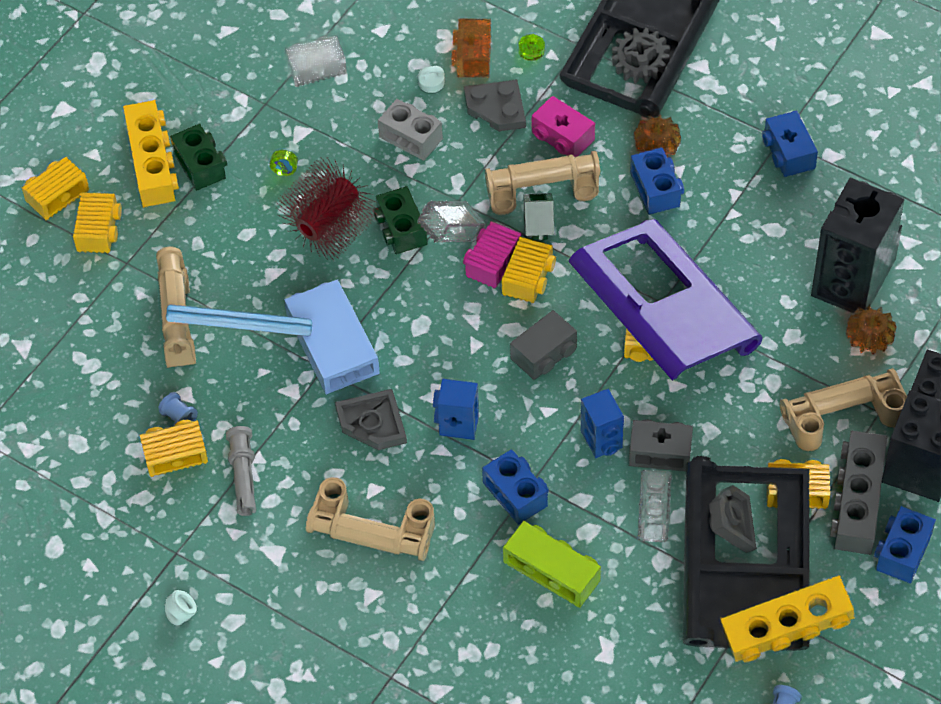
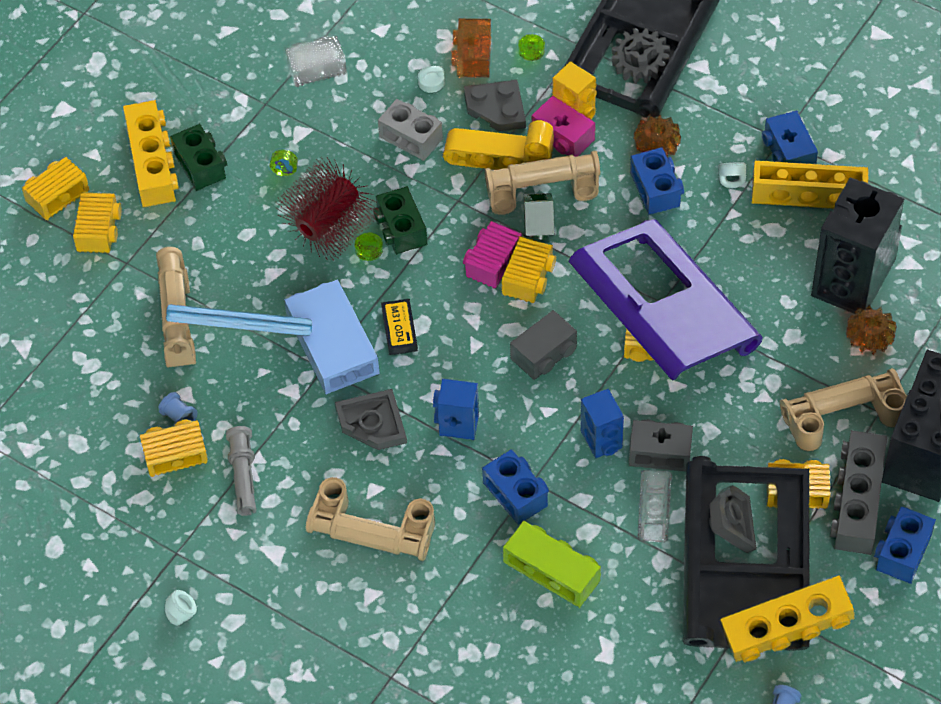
(368, 246): none -> clear neon green tile
(399, 326): none -> tile
(450, 221): clear brick -> none
(498, 150): none -> yellow beam
(576, 89): none -> yellow brick
(732, 169): none -> light aqua tile
(801, 183): none -> yellow brick

